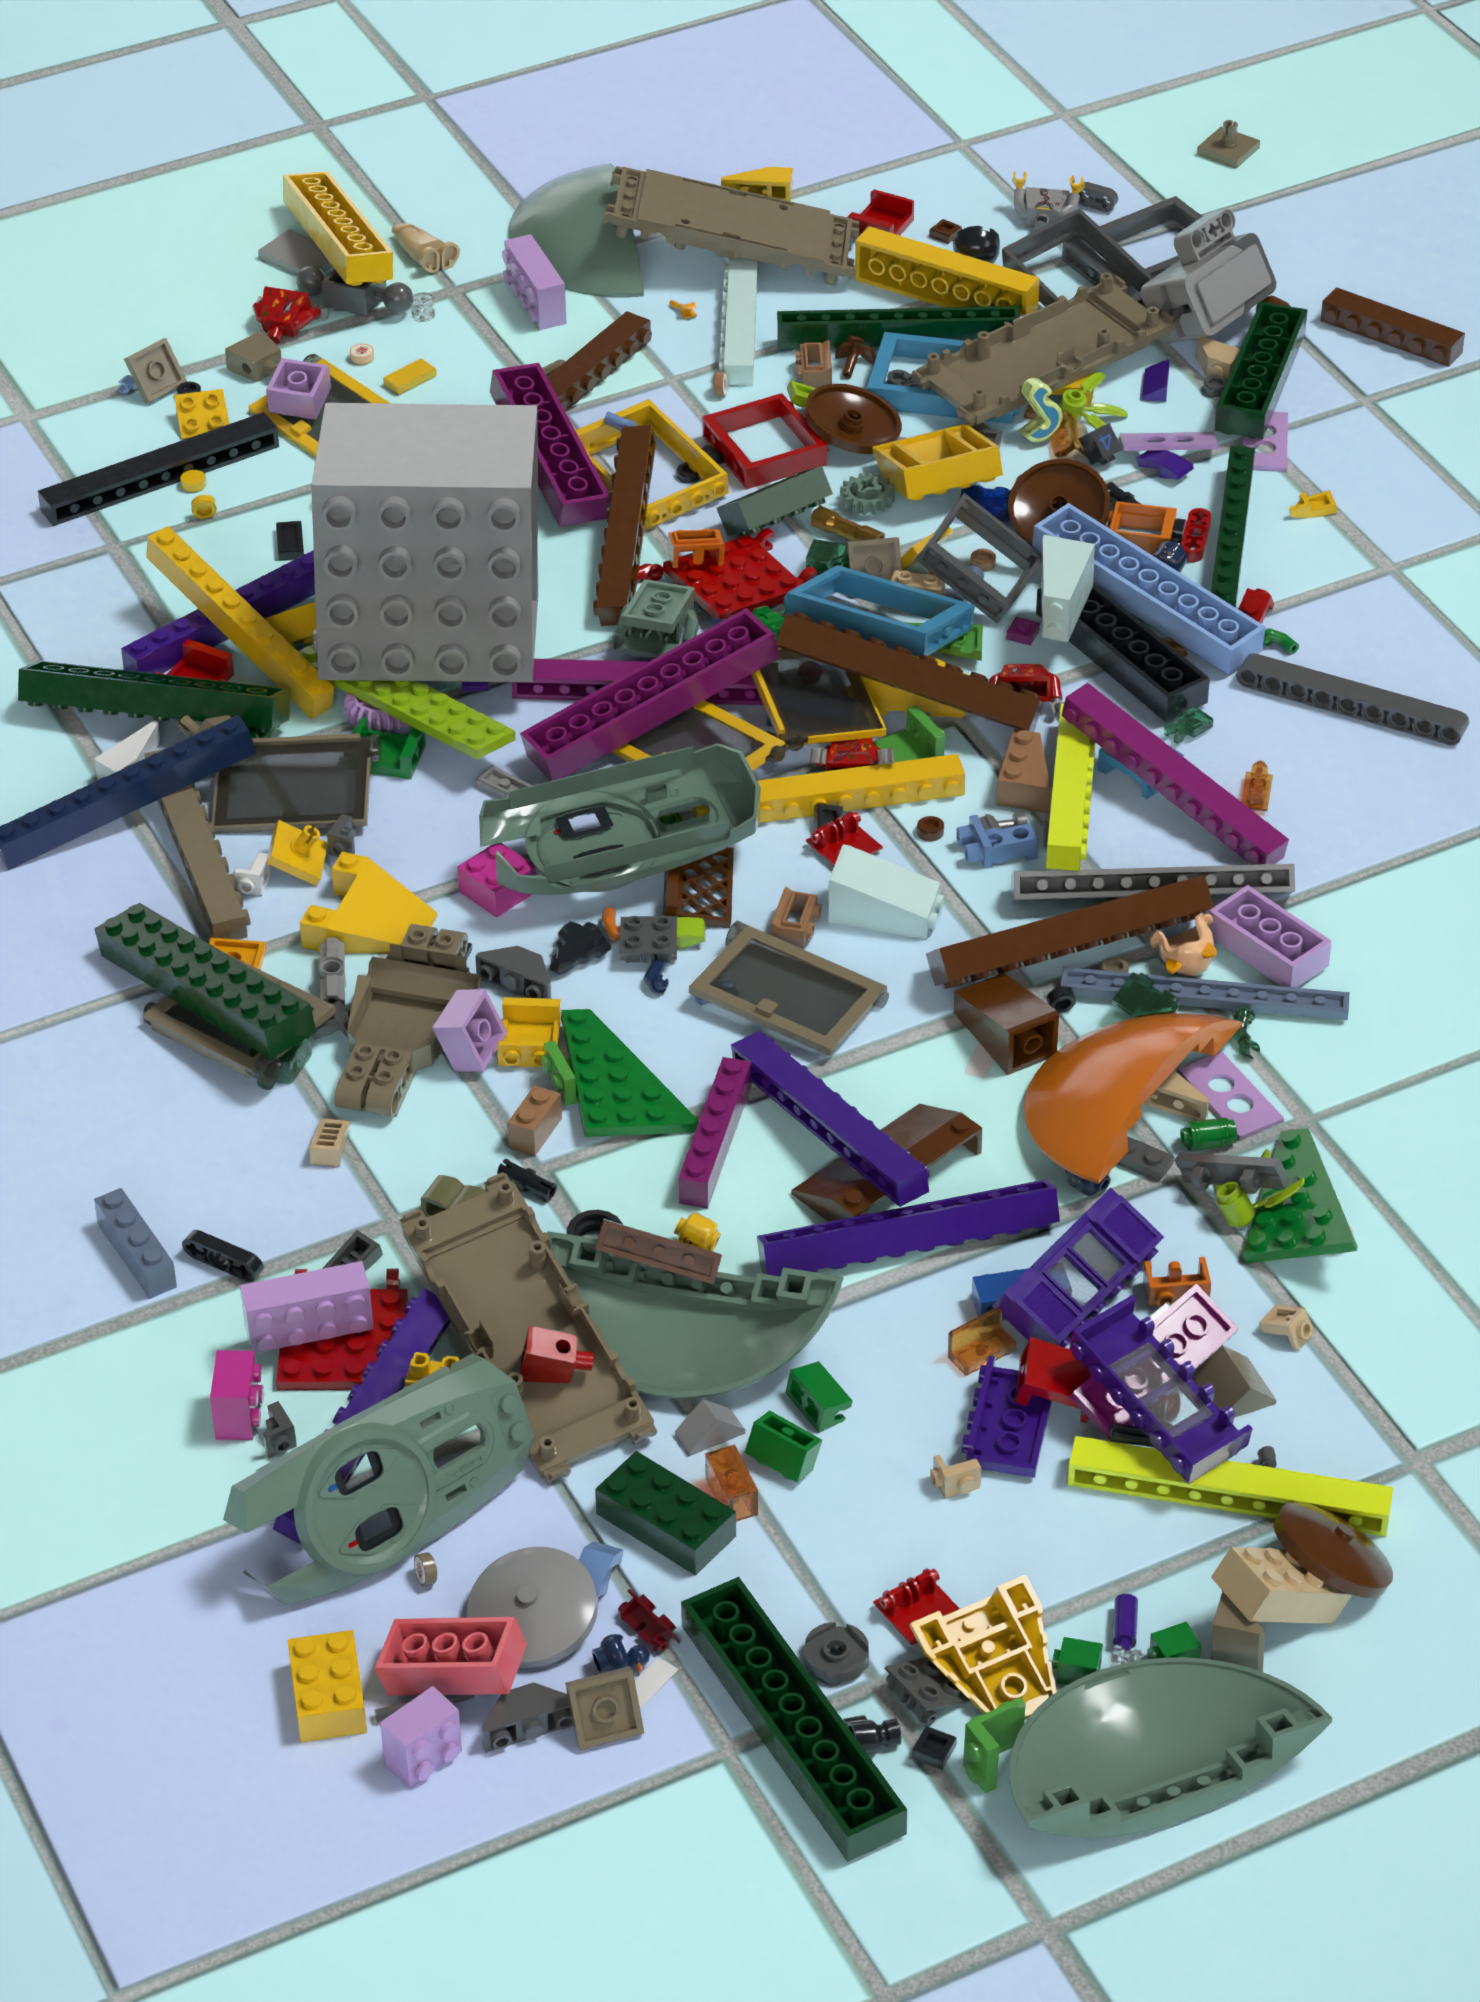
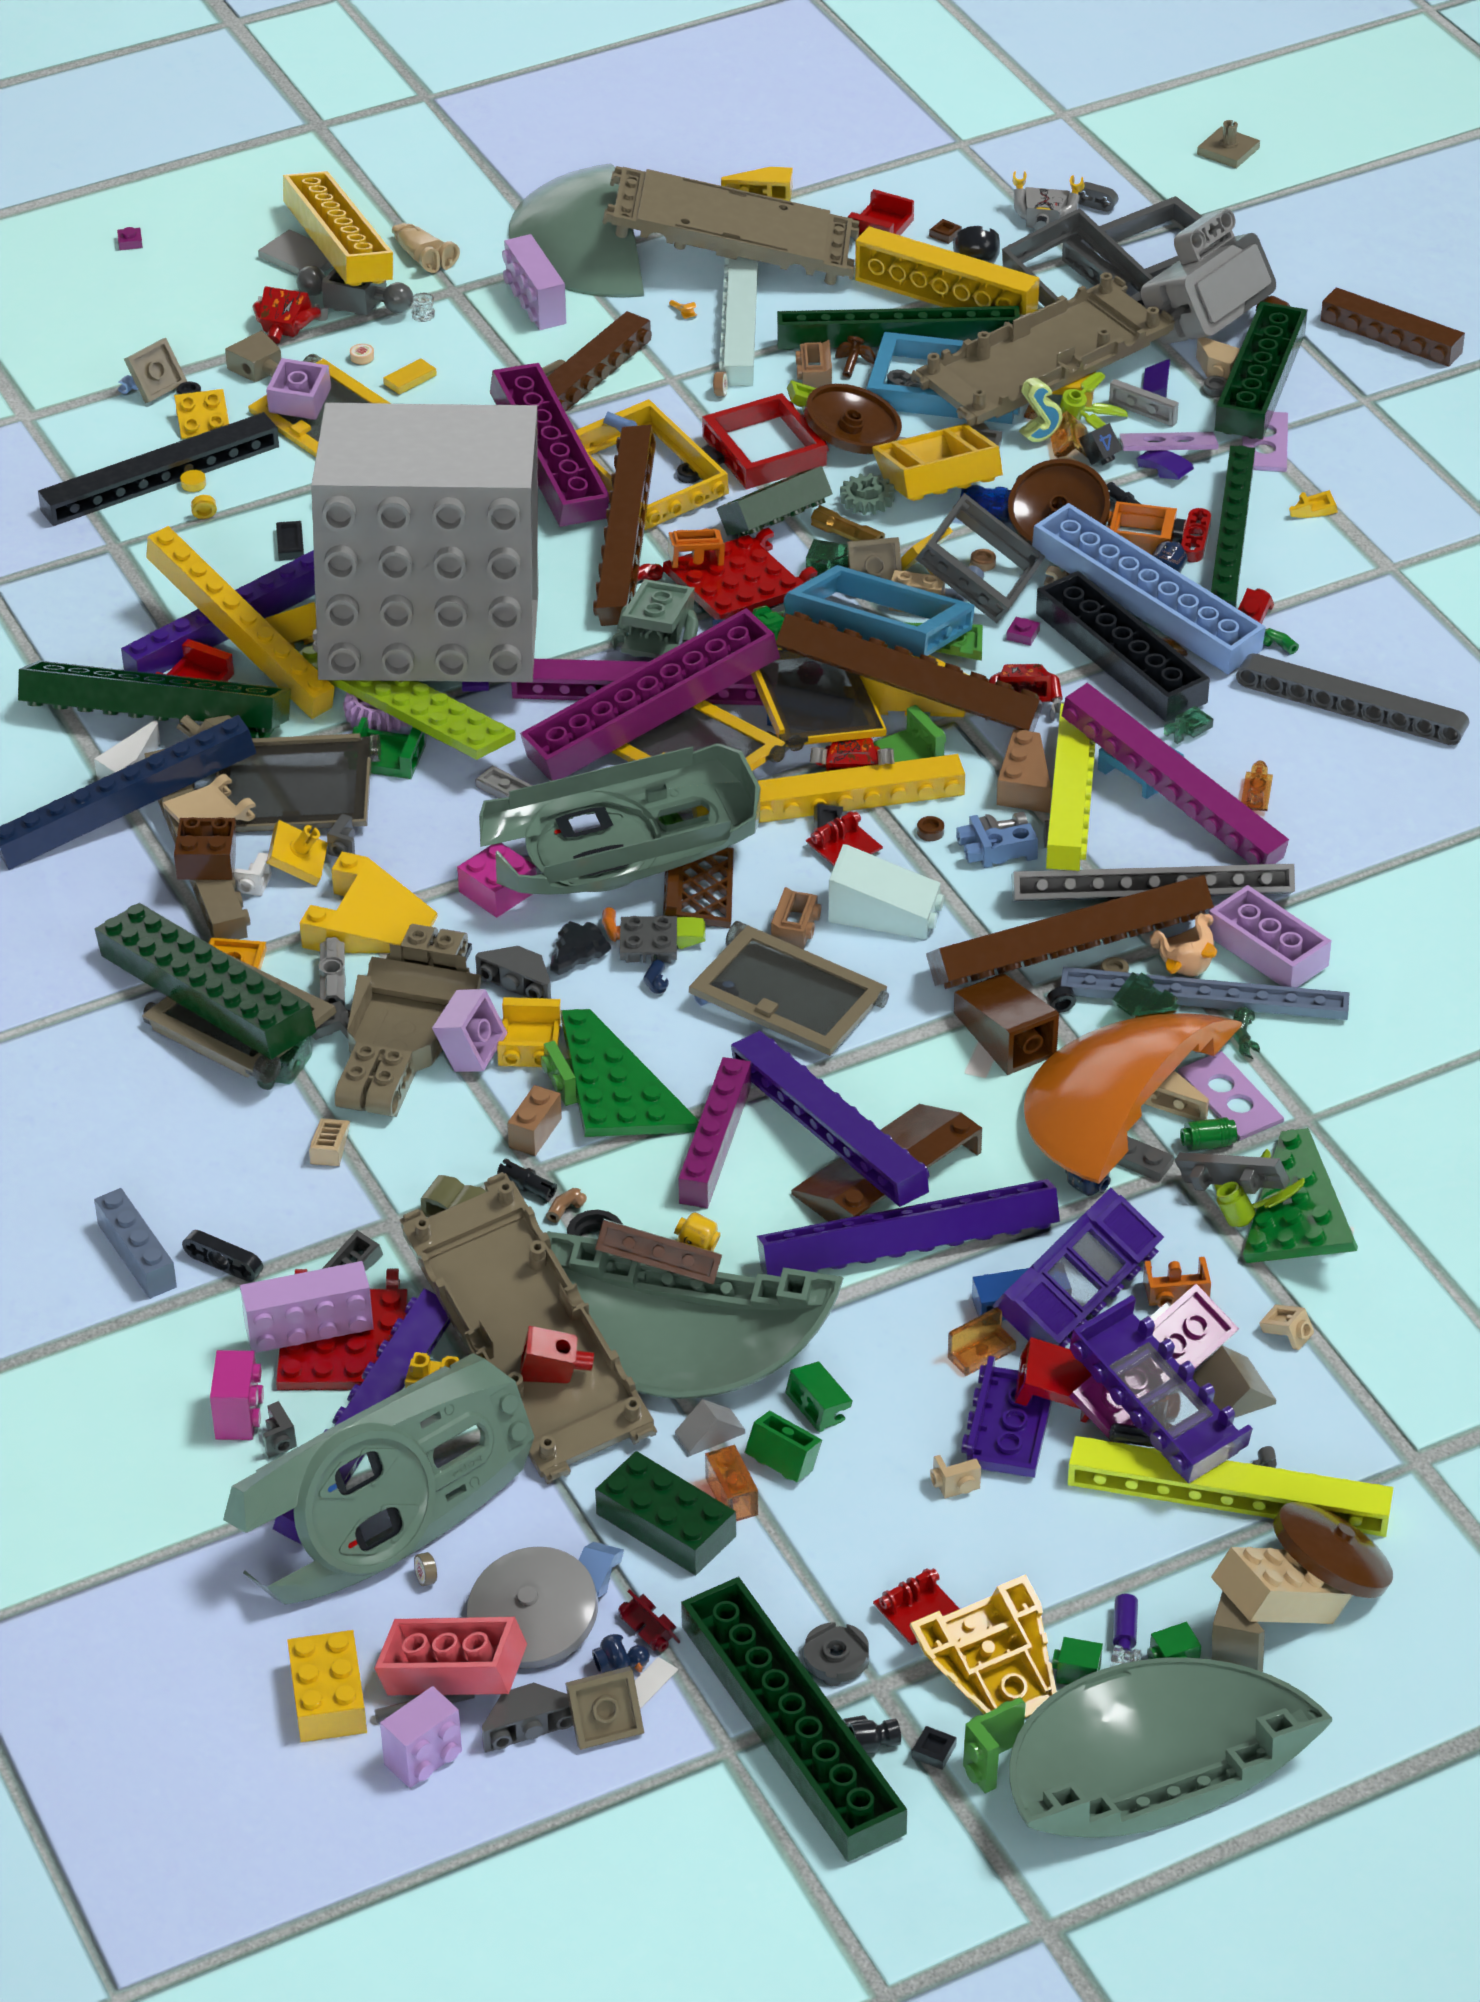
(129, 238): none -> magenta plate
(205, 848): none -> reddish brown slope
(210, 803): none -> tan flag
(561, 1202): none -> medium nougat arm
(923, 1688): dark grey hinge -> none
(1064, 584): light aqua slope -> none
(1143, 402): none -> light grey tile

